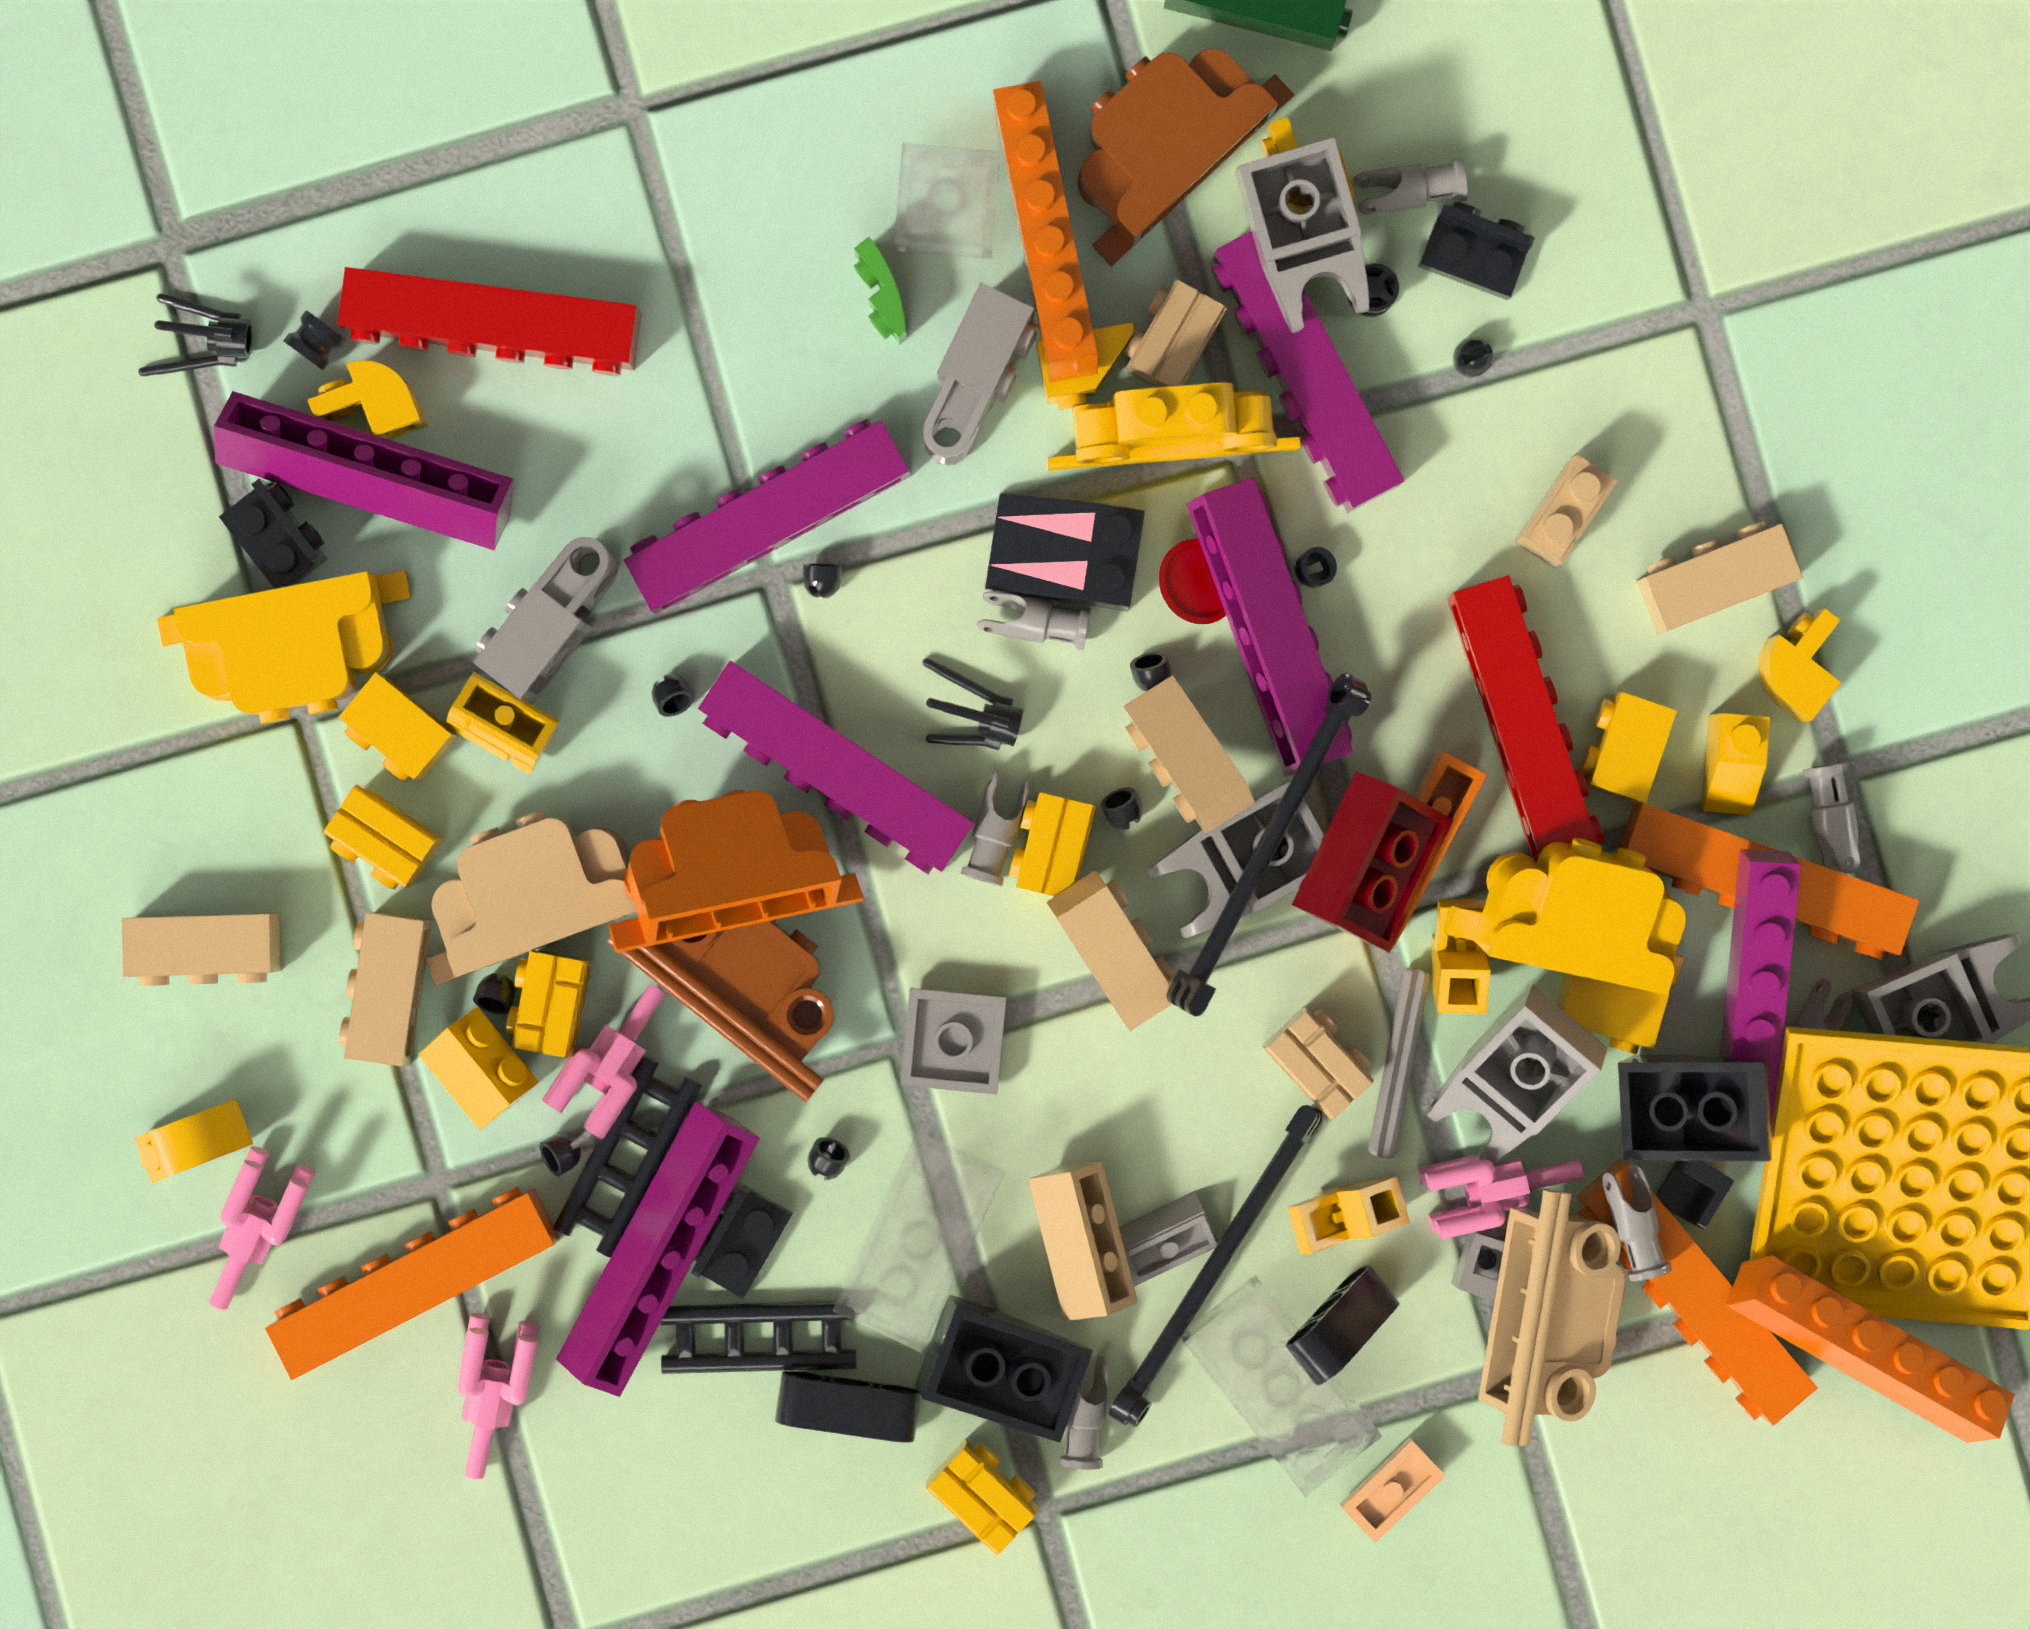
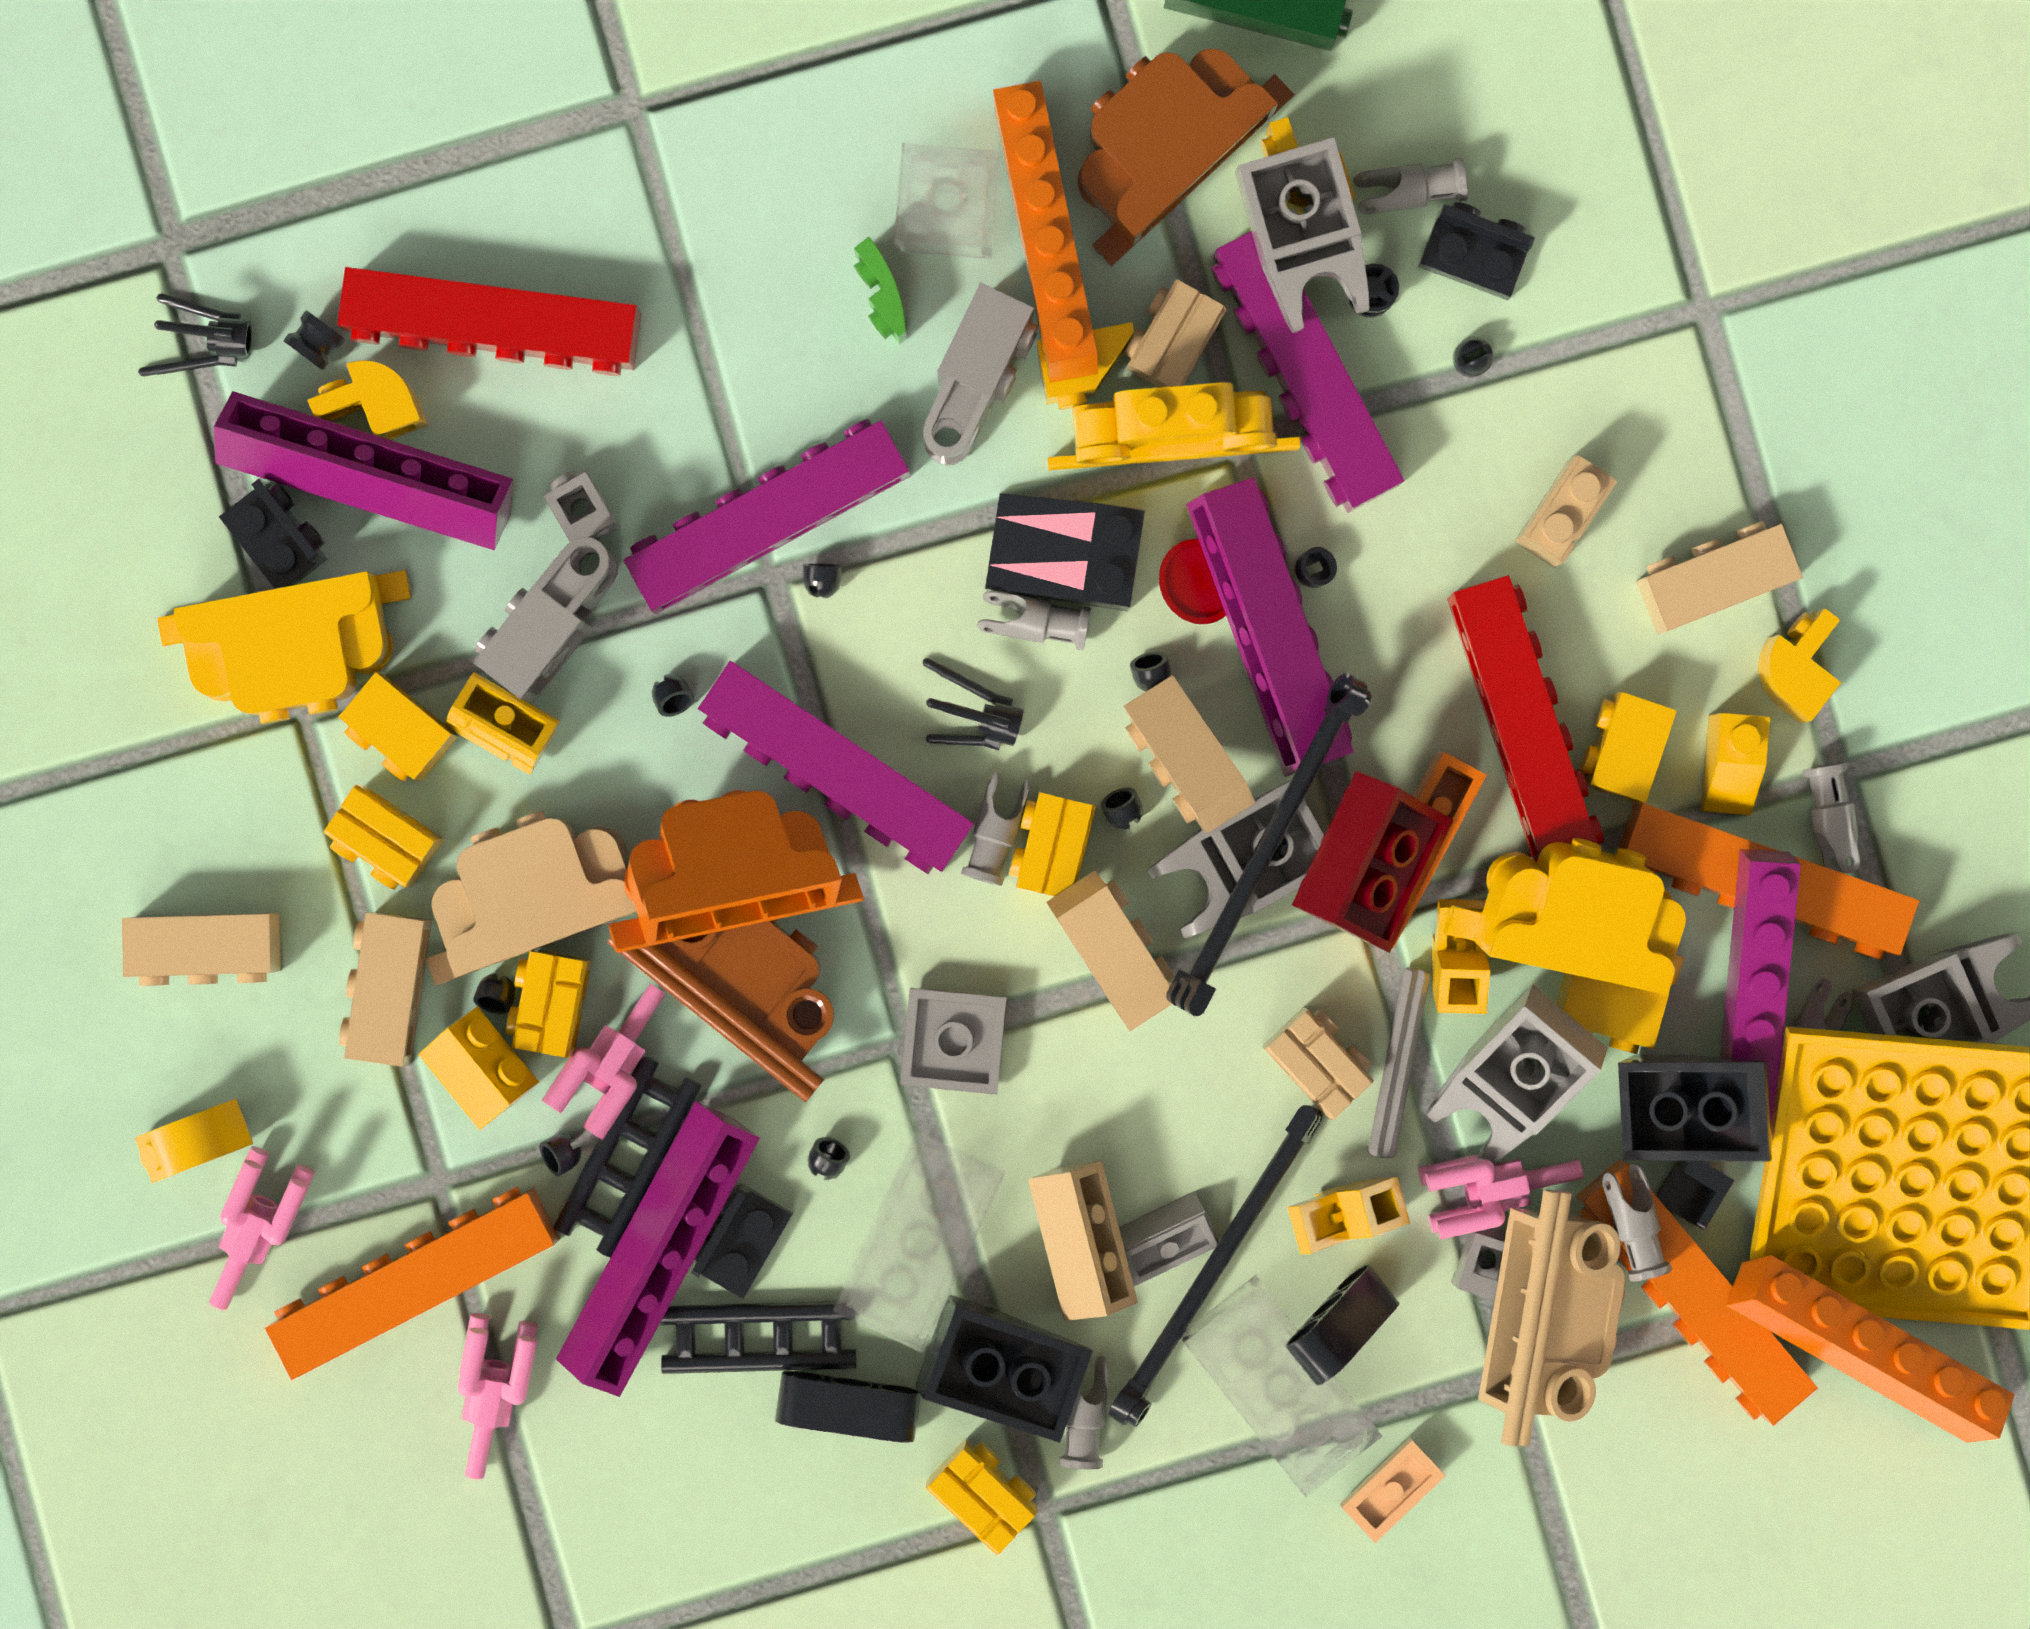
(571, 489): none -> light grey brick

